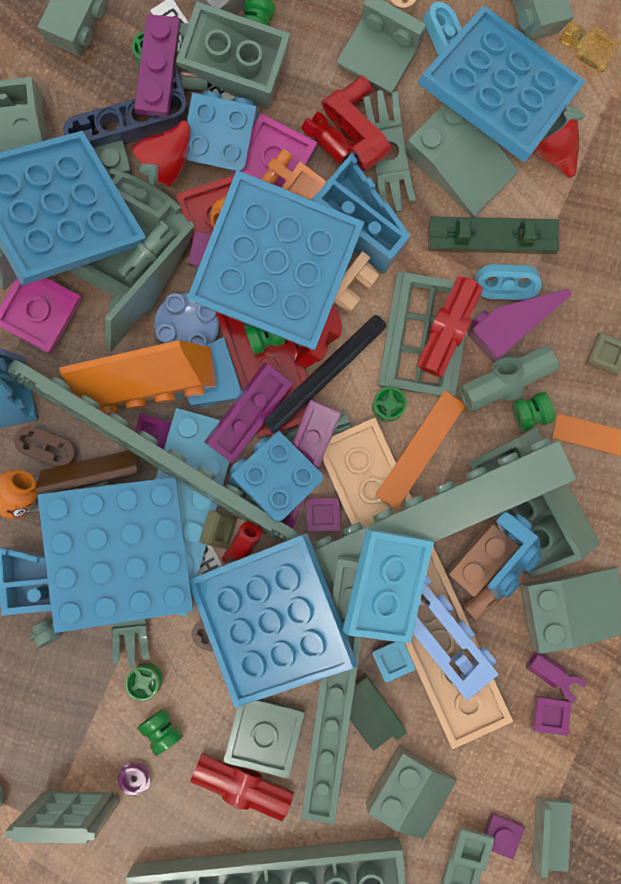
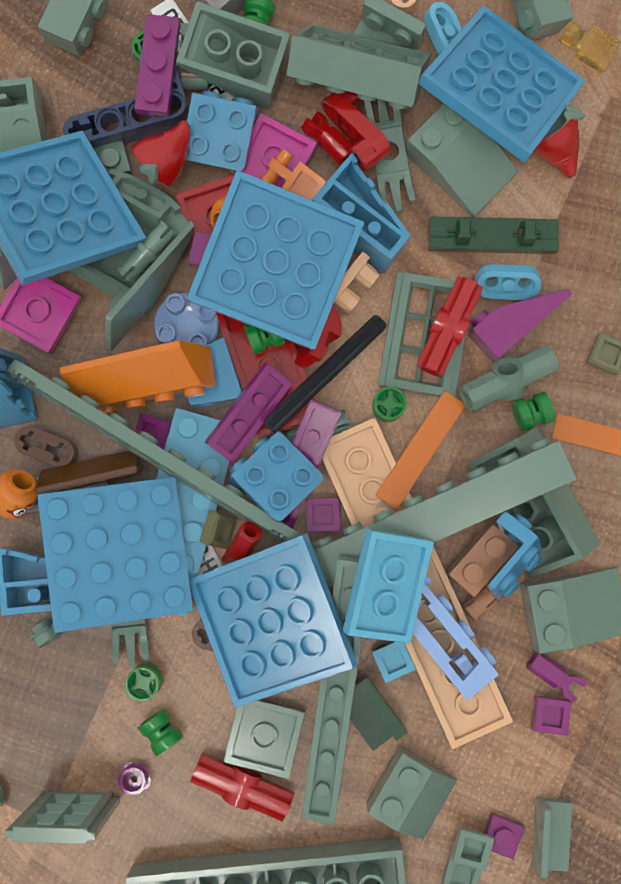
(357, 65): none -> sand green slope

